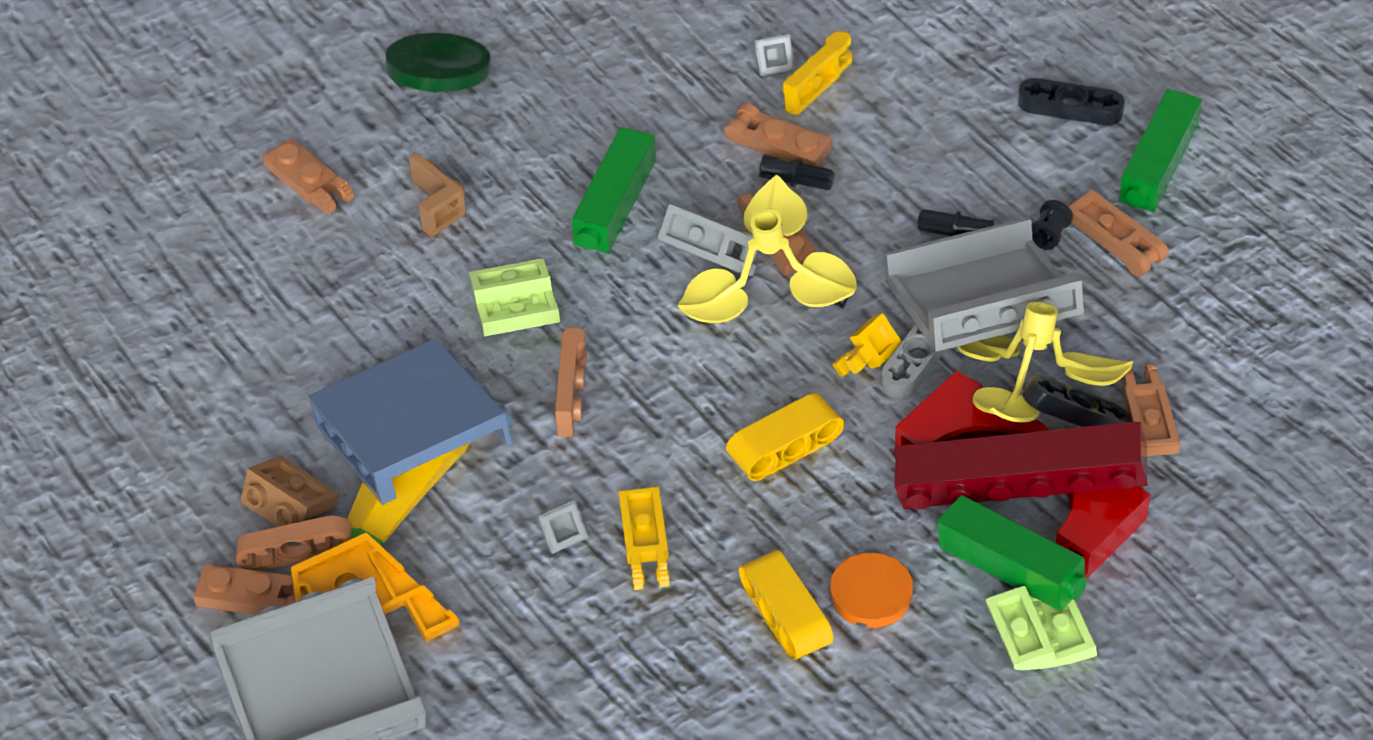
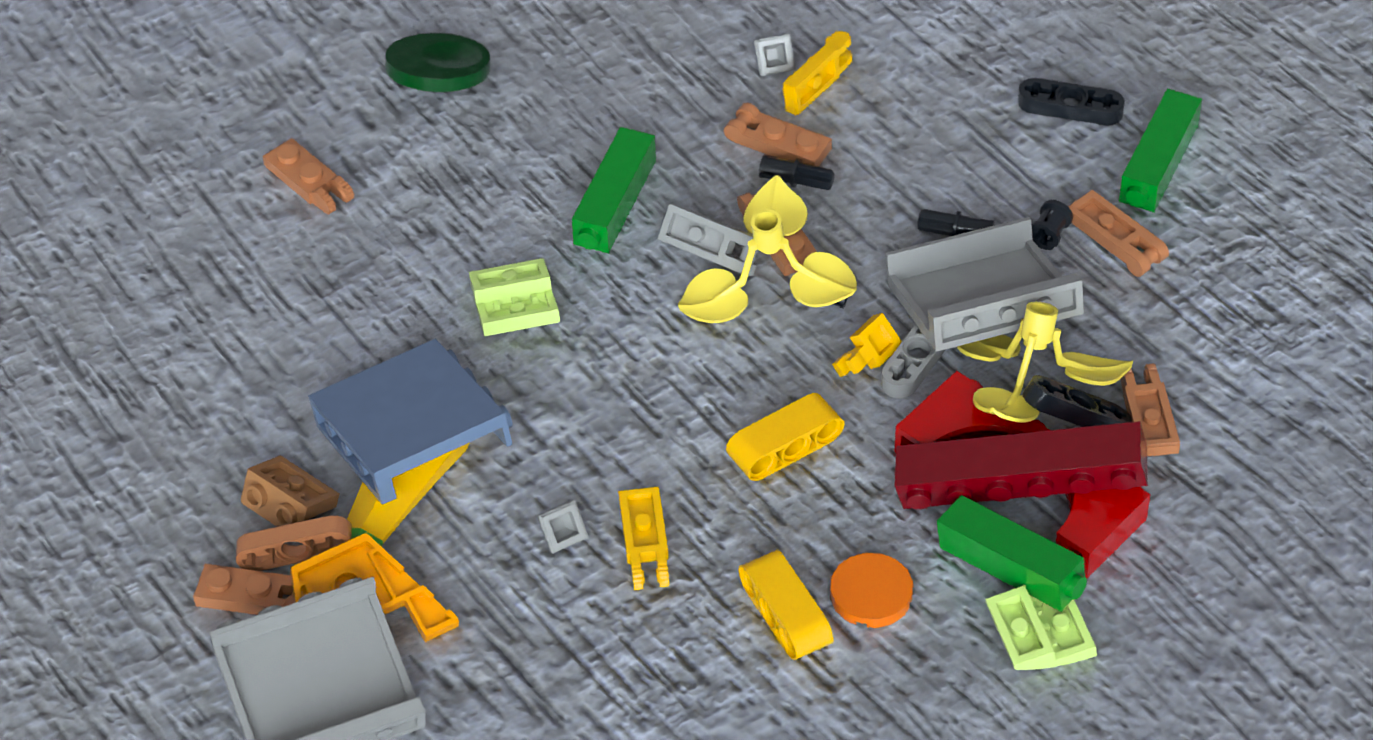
(446, 196): medium nougat bracket -> none
(570, 379): nougat plate -> none

